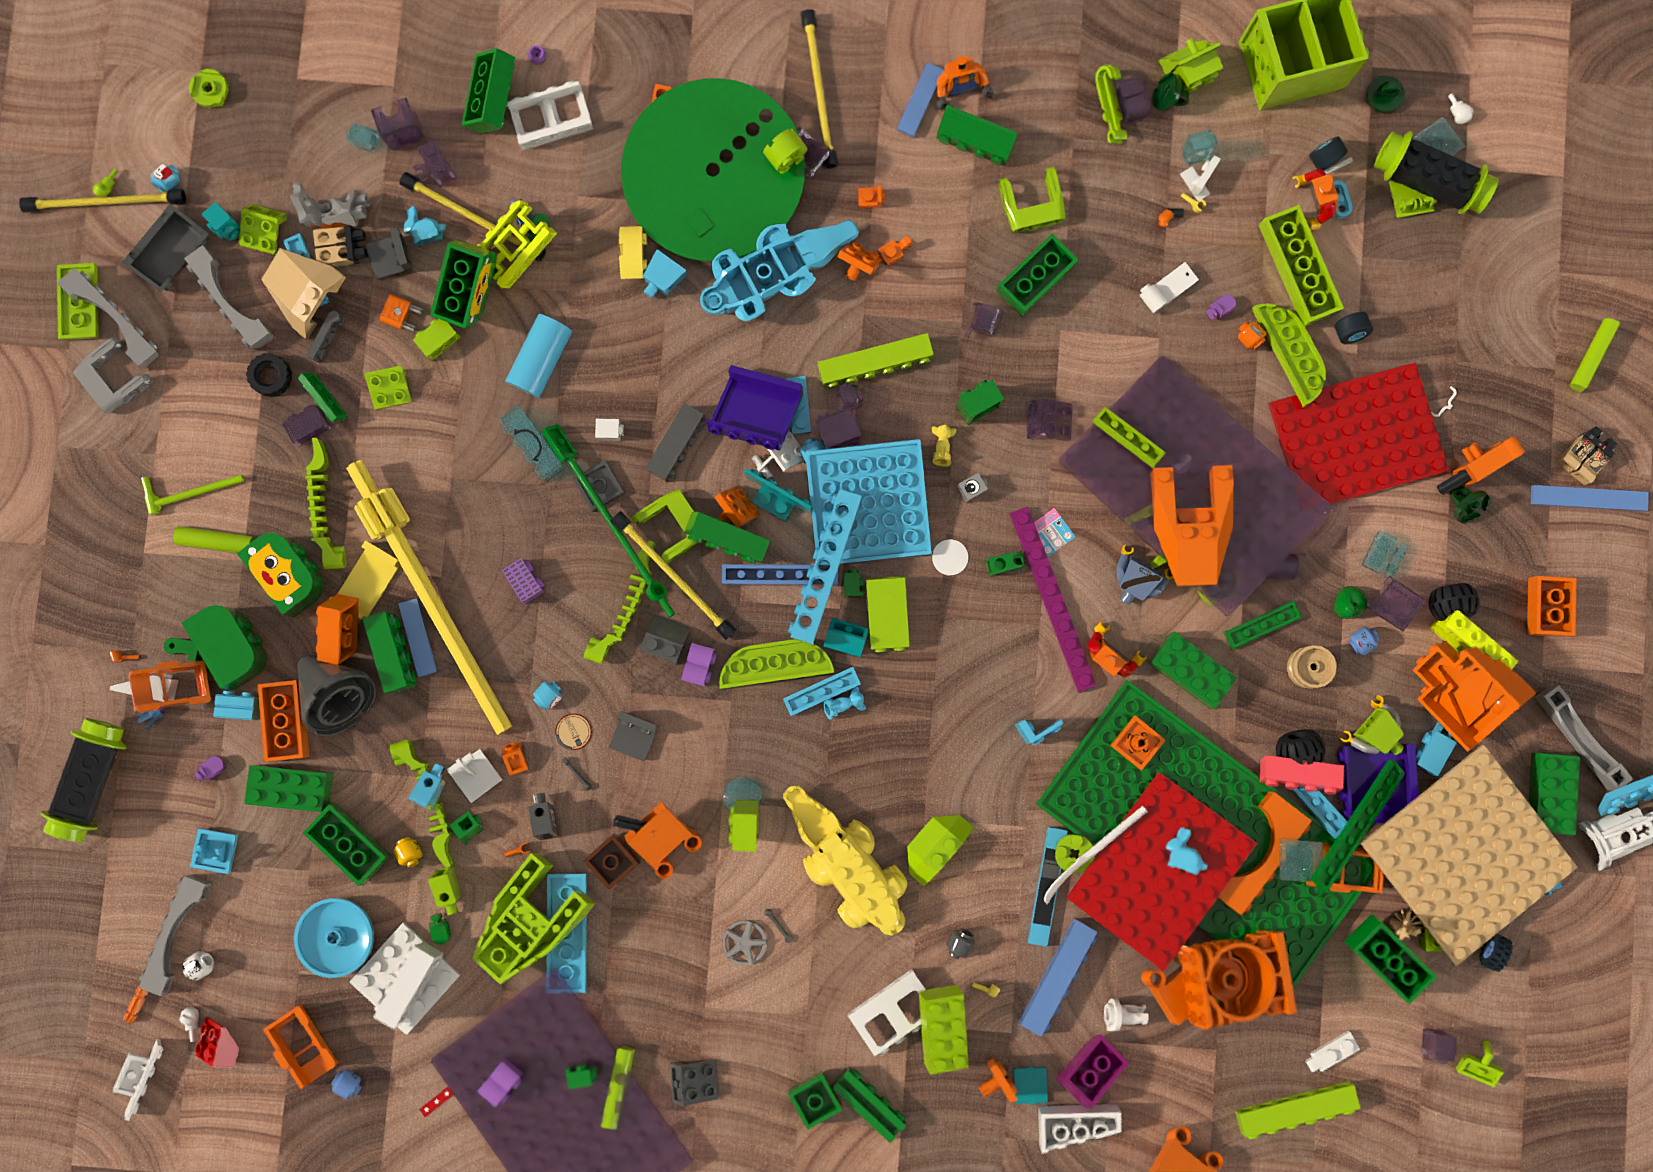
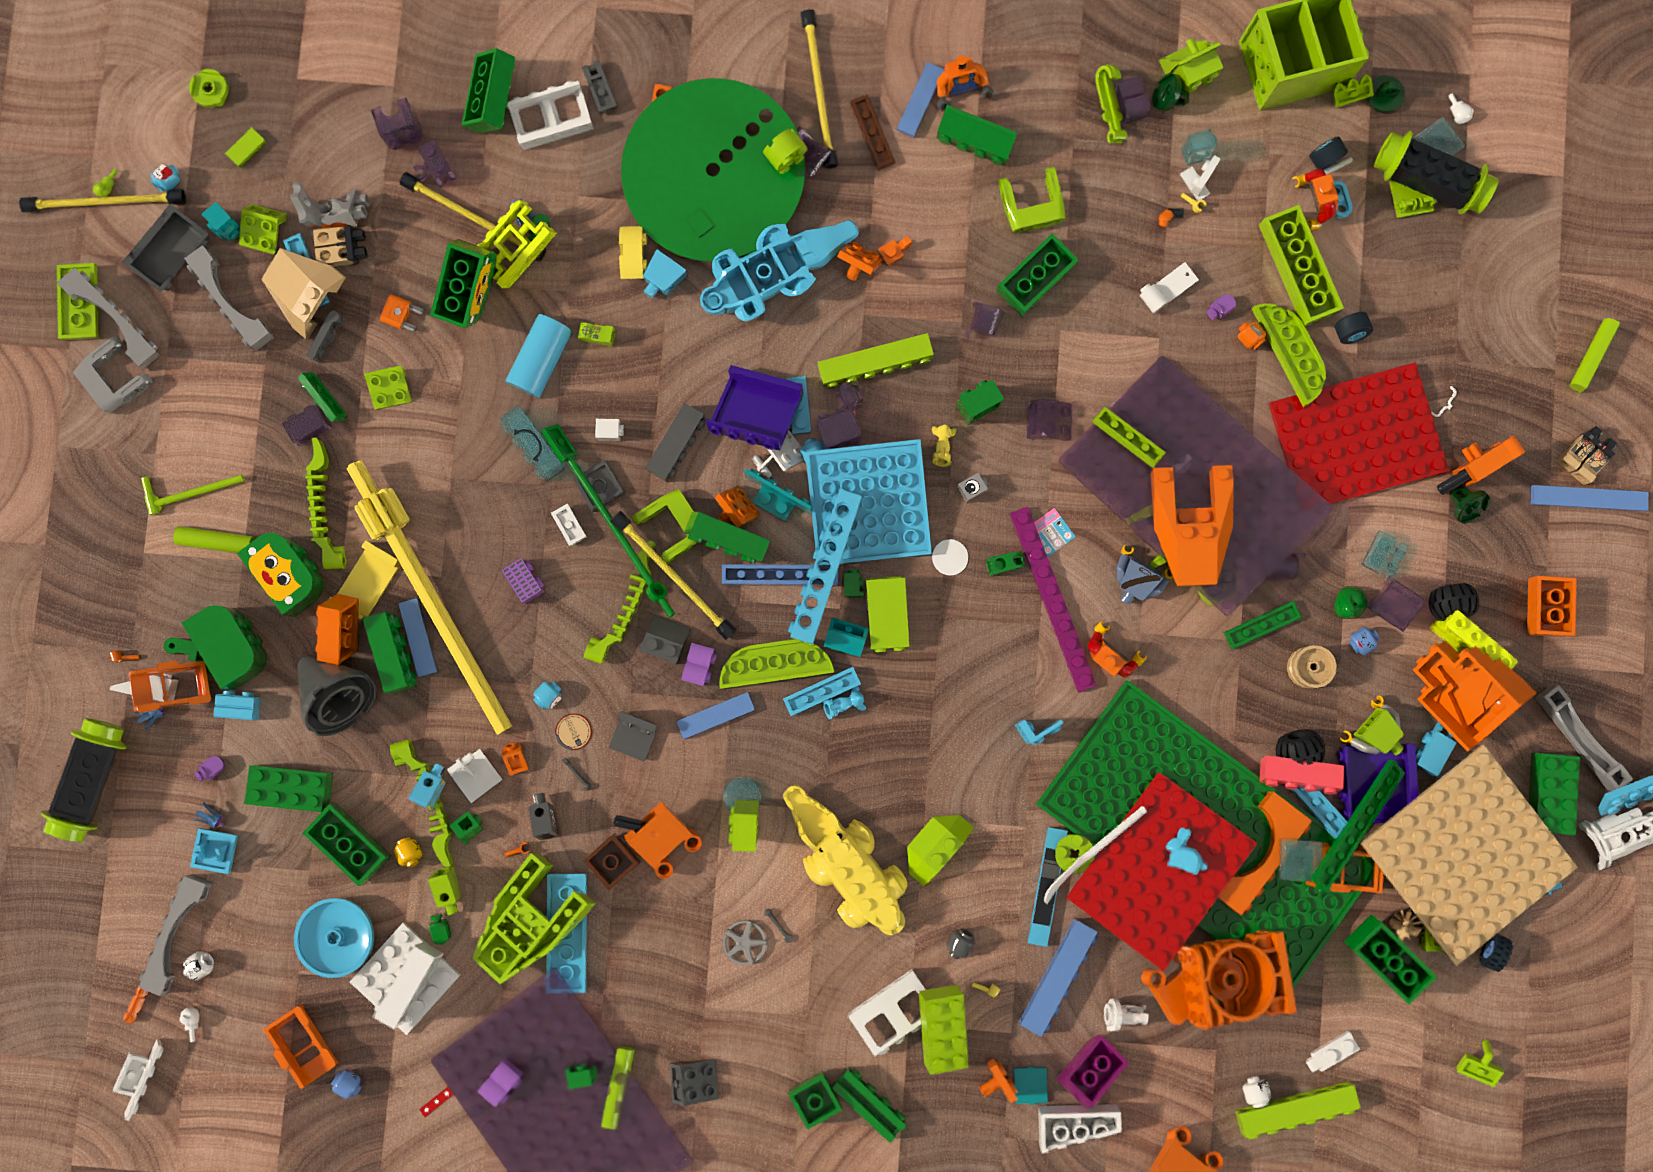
(213, 820): none -> flat silver piece
(216, 1045): red slope -> none
(245, 147): none -> lime tile
(256, 366): black tyre -> none
(281, 722): orange brick -> none
(362, 137): clear light blue brick -> none
(389, 255): dark grey bracket -> none
(423, 230): medium azure animal -> none
(436, 338): lime brick -> none
(537, 50): medium lavender plate -> none
(568, 525): none -> white plate
(597, 334): none -> lime leg
(599, 87): none -> dark grey plate
(715, 715): none -> medium blue tile
(871, 197): orange bracket -> none
(872, 132): none -> reddish brown tile
(1150, 741): orange plate -> none
(1192, 670): green brick -> none
(1257, 1092): none -> white head
(1352, 91): none -> lime plate
(1439, 1046): clear purple piece -> none

